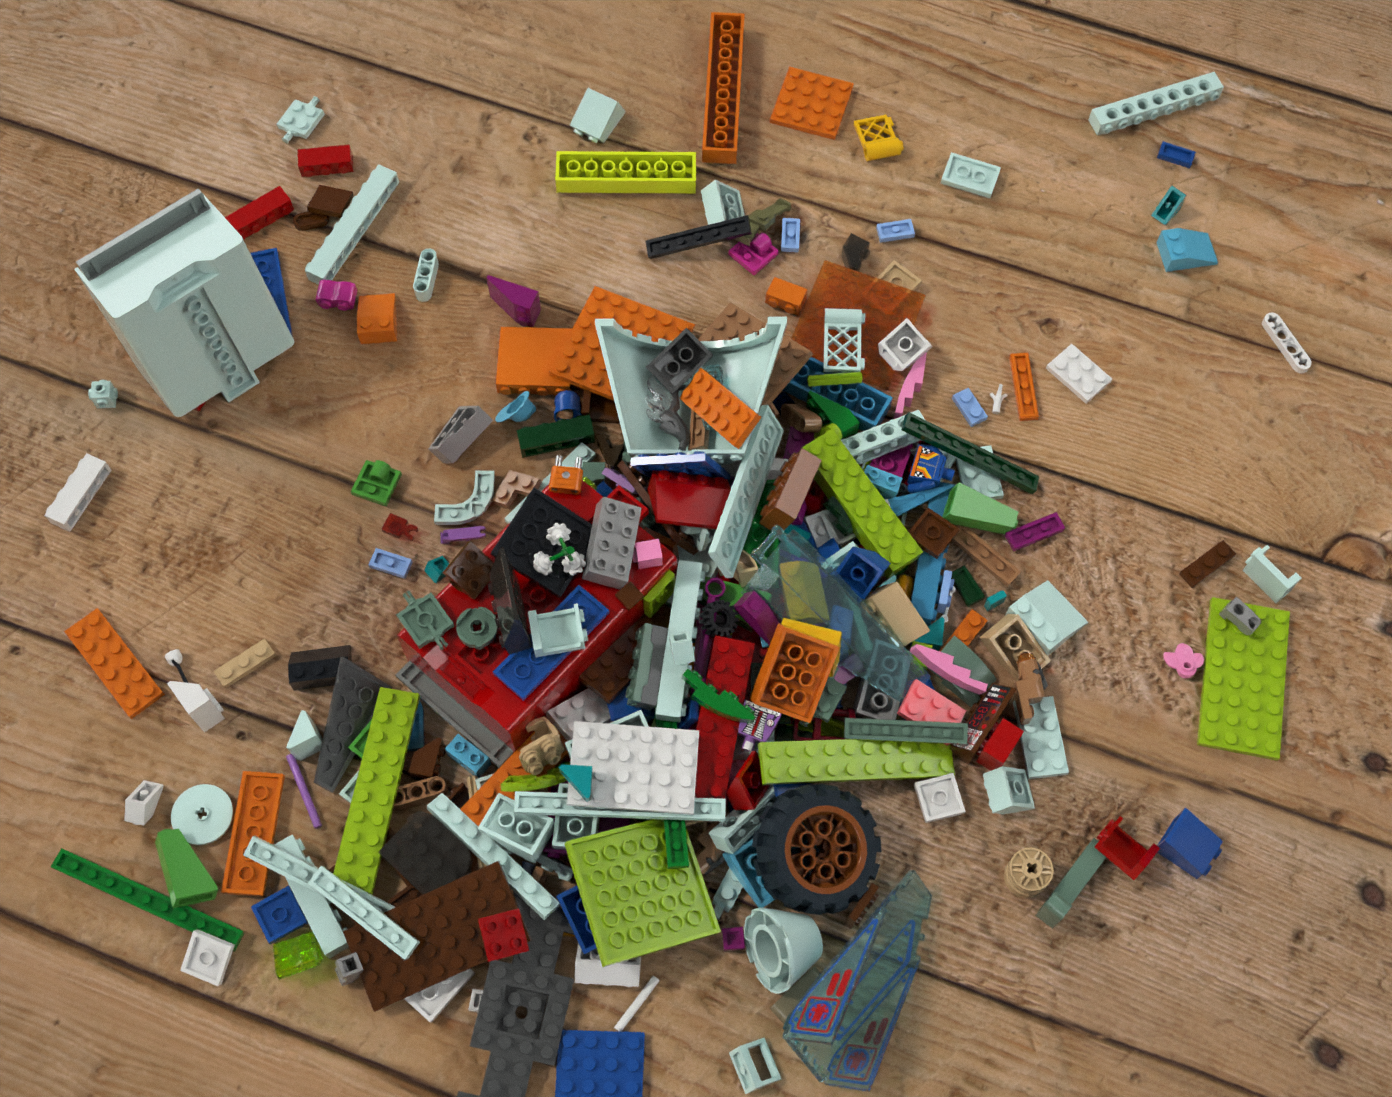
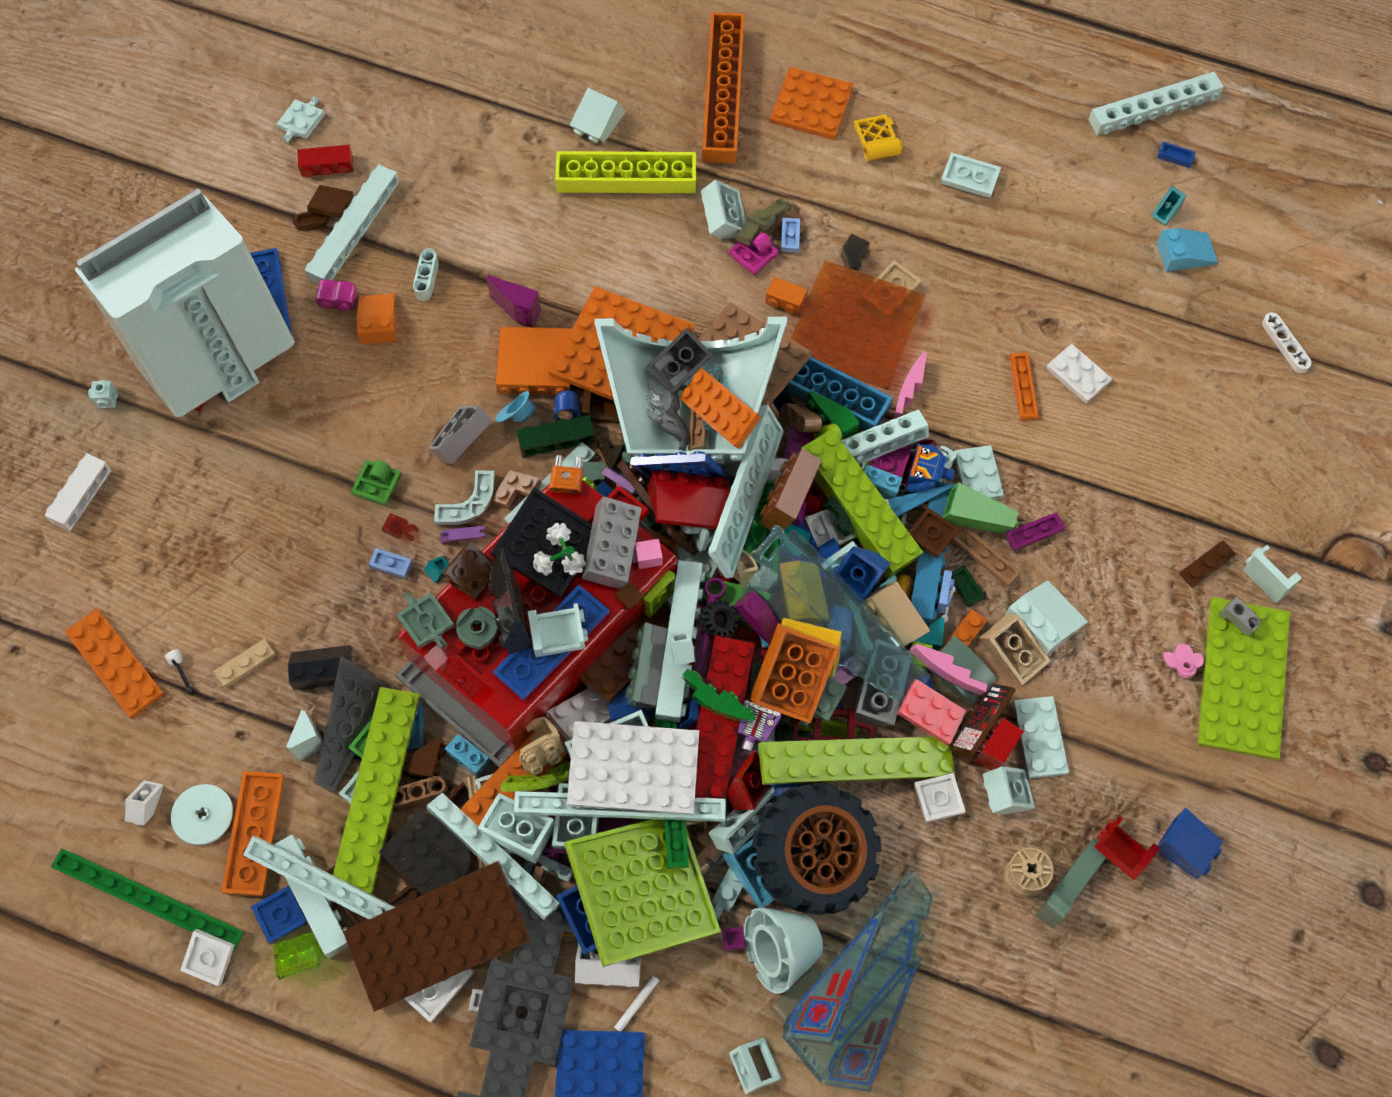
(183, 871): bright green slope -> none
(198, 703): white slope -> none
(261, 212): red brick -> none
(304, 791): medium lavender bar -> none
(348, 969): light grey leg -> none
(364, 912): light aqua plate -> none
(503, 935): red hinge -> none
(579, 777): teal slope -> none
(698, 237): black plate -> none
(834, 379): lime axle -> none
(843, 321): light aqua piece -> none
(865, 902): reddish brown plate -> none
(895, 230): light blue plate -> none
(903, 346): white slope -> none
(905, 730): sand green plate -> none
(969, 407): light blue plate -> none
(970, 453): dark green plate -> none
(995, 600): teal tile -> none
(997, 400): white bar -> none
(1029, 687): medium nougat plate -> none

